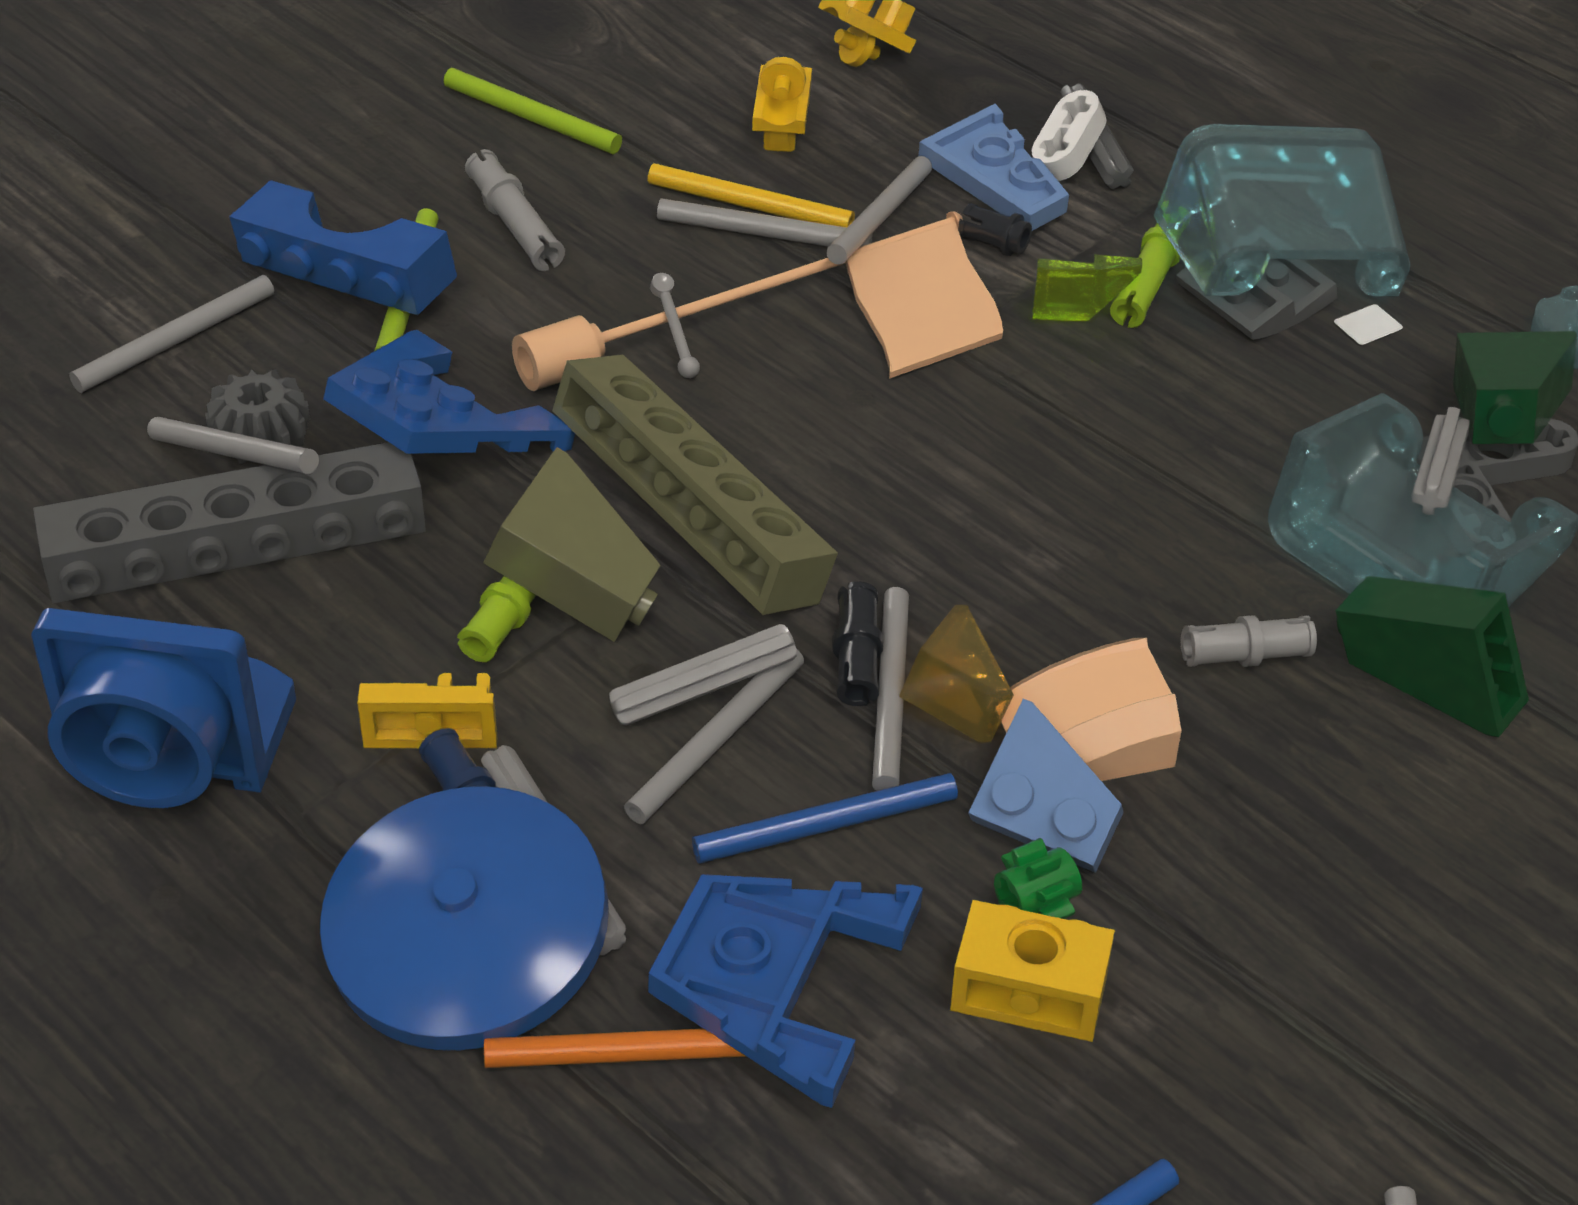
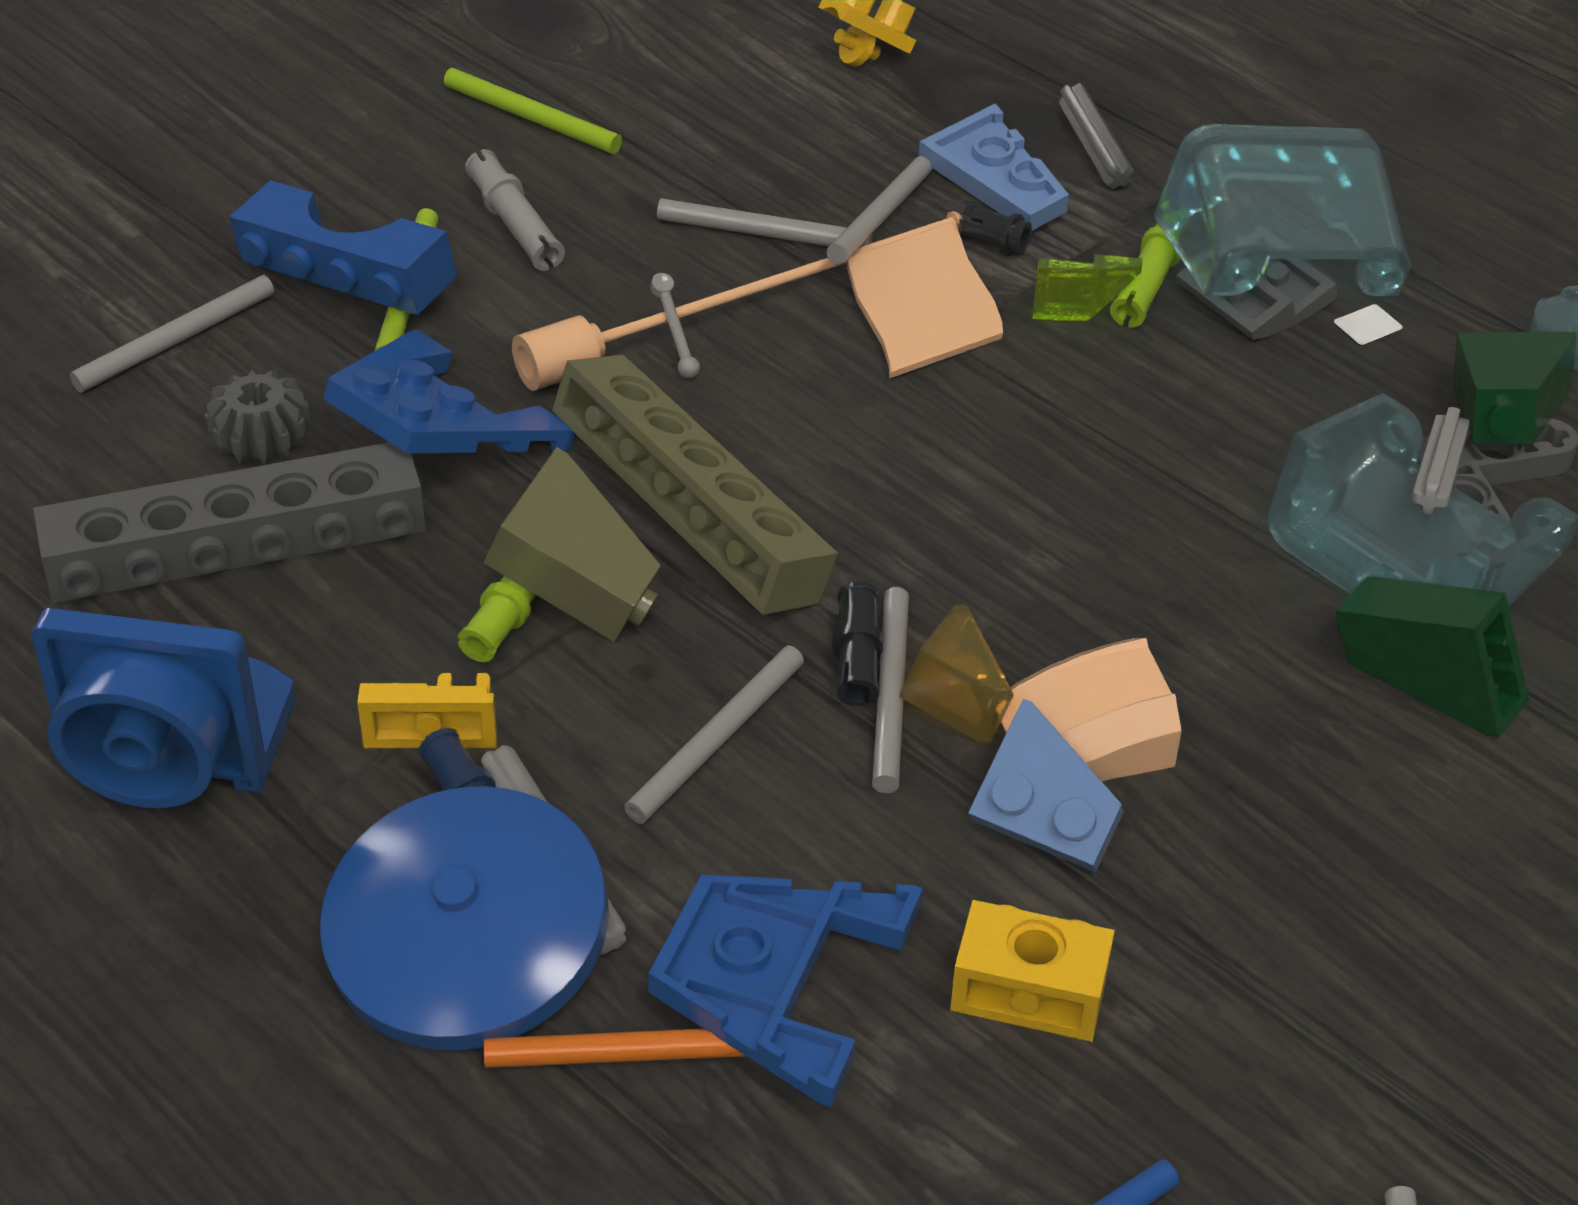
(233, 445): light grey bar -> none
(702, 674): light grey axle -> none
(748, 196): yellow piece -> none
(782, 102): yellow hips -> none
(824, 818): blue piece -> none
(1039, 880): green gear -> none
(1070, 133): white beam -> none
(1248, 641): light grey pin -> none

